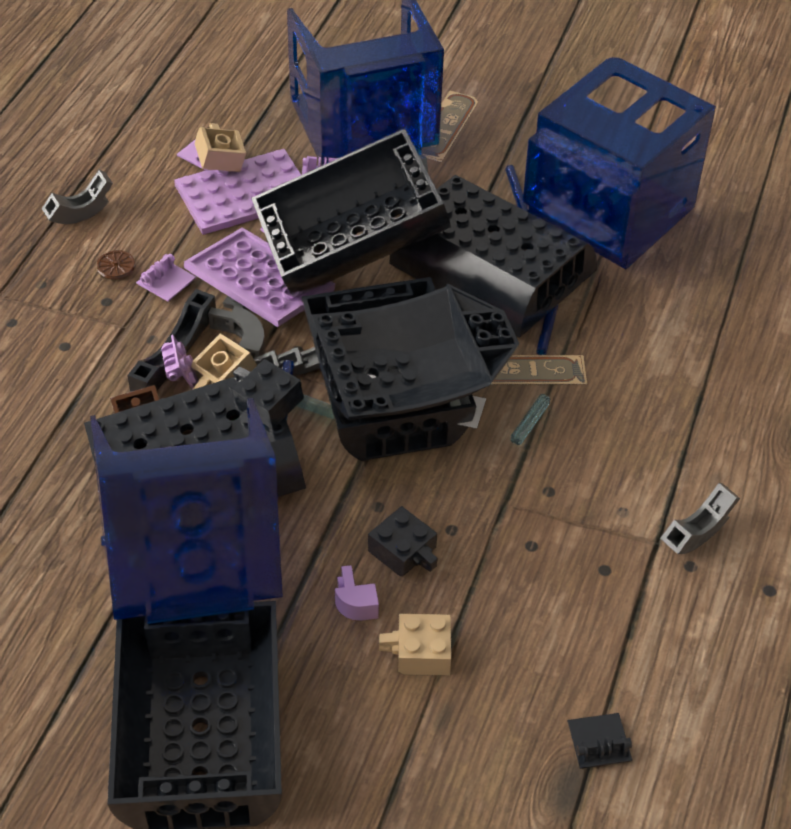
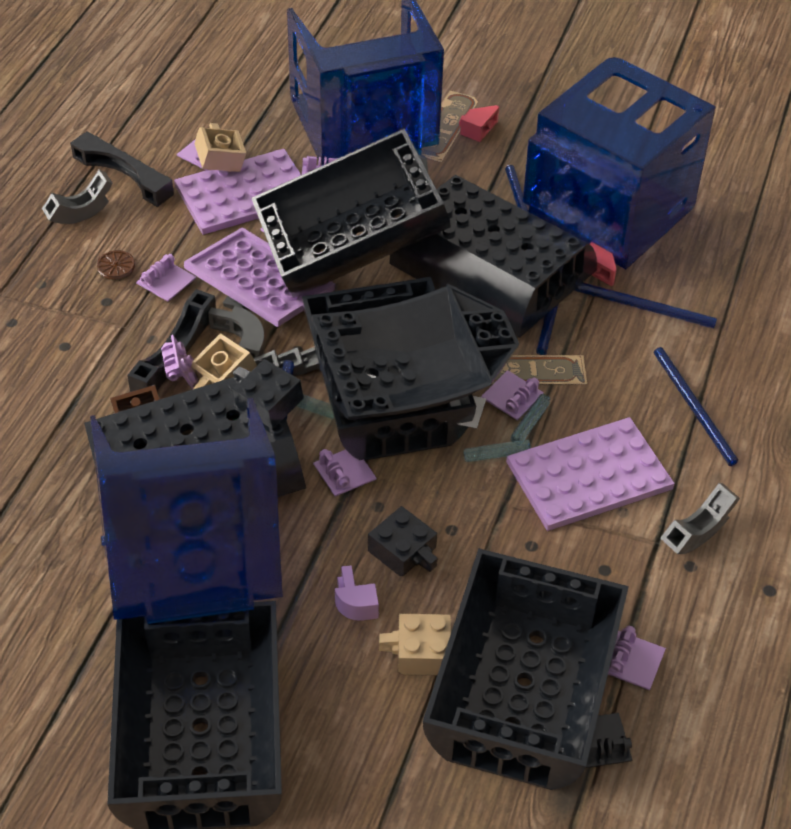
(96, 152): none -> black arch
(342, 471): none -> lavender hinge
(478, 122): none -> coral slope
(492, 650): none -> black slope
(495, 450): none -> clear light blue axle
(513, 394): none -> lavender hinge
(589, 473): none -> lavender plate
(605, 265): none -> coral slope
(635, 659): none -> lavender hinge
(647, 304): none -> clear blue piece
(696, 407): none -> clear blue piece

